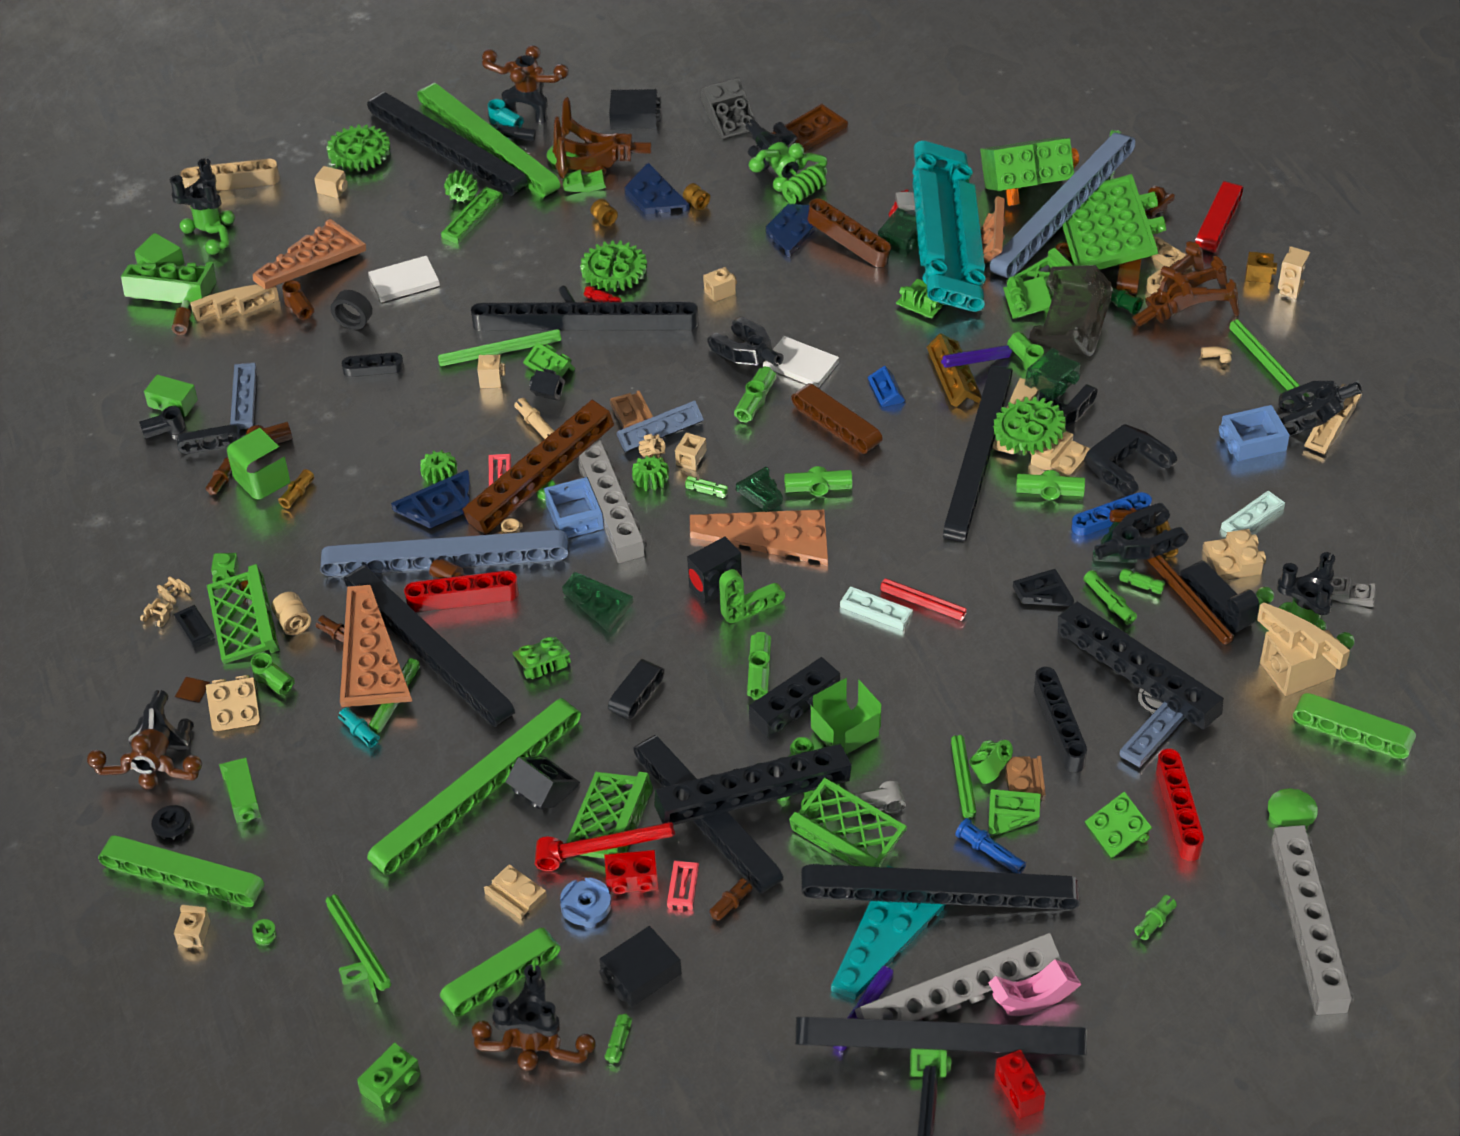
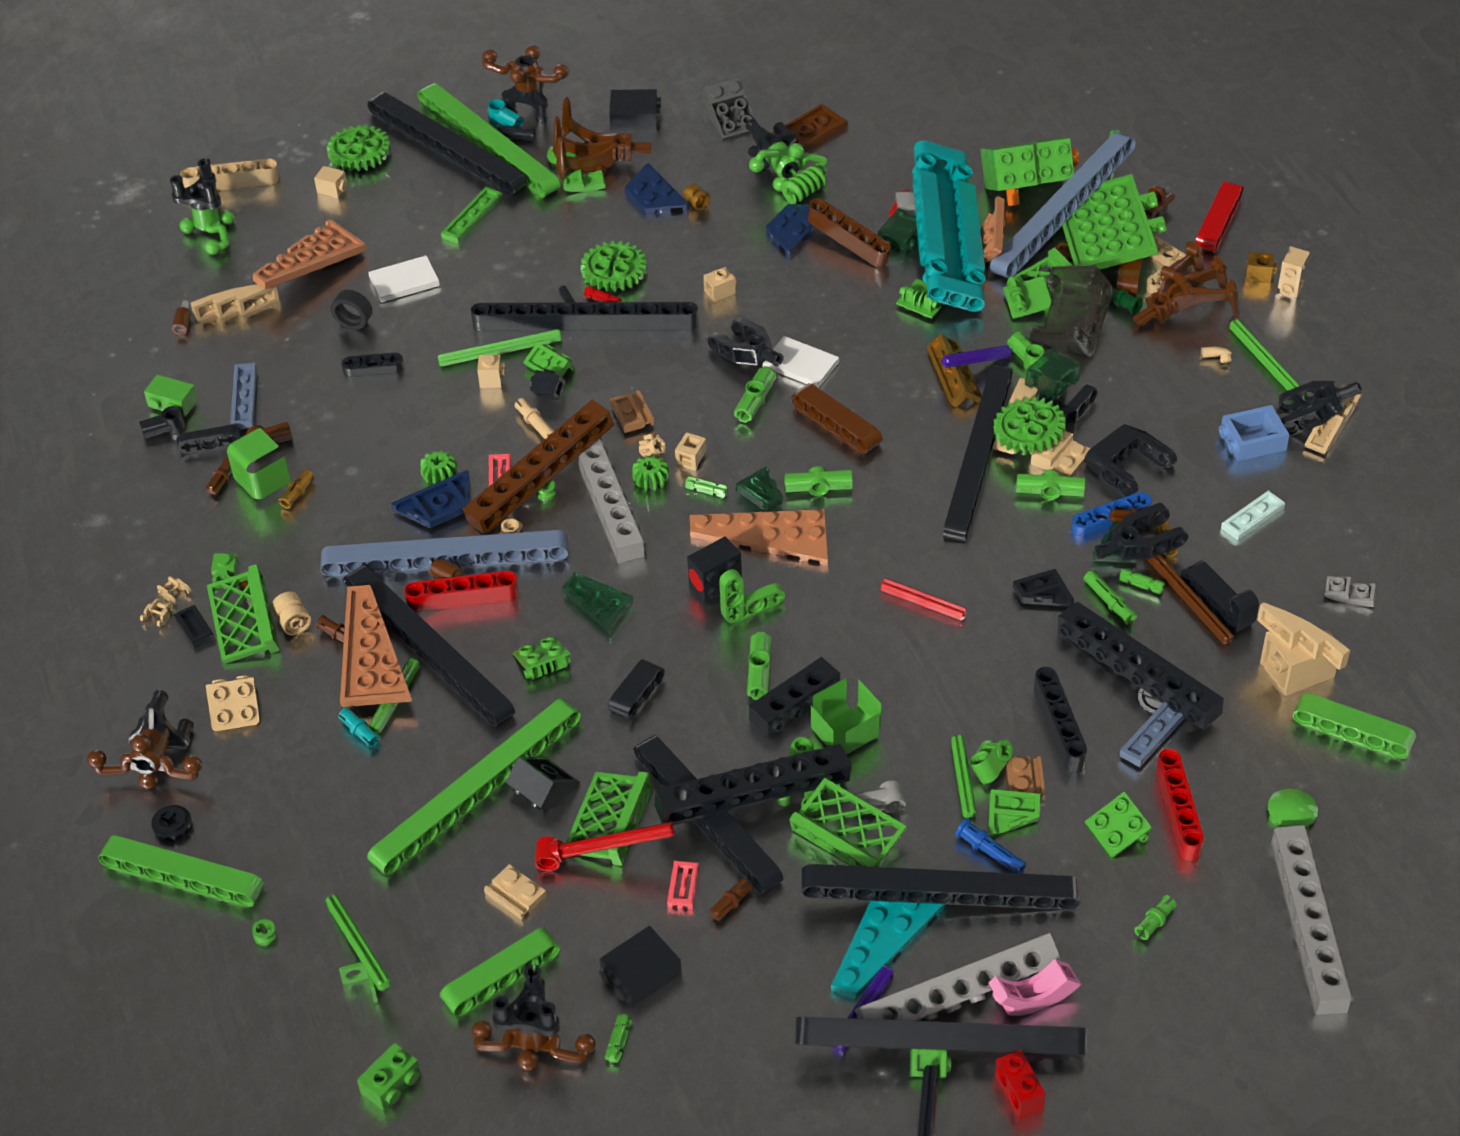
(159, 252): bright green torso -> none
(169, 282): bright green wedge -> none
(192, 689): reddish brown sticker -> none
(192, 926): tan brick -> none
(240, 789): bright green window -> none
(272, 675): bright green piece -> none
(297, 300): reddish brown piece -> none
(461, 186): bright green gear -> none
(578, 523): medium blue window -> none
(588, 914): medium blue plate -> none
(604, 212): pearl gold wheel -> none
(630, 871): red brick -> none
(662, 424): sand blue plate -> none
(876, 608): light aqua tile -> none
(886, 387): blue slope -> none
(1235, 555): tan plate -> none
(1309, 593): black wheel -> none

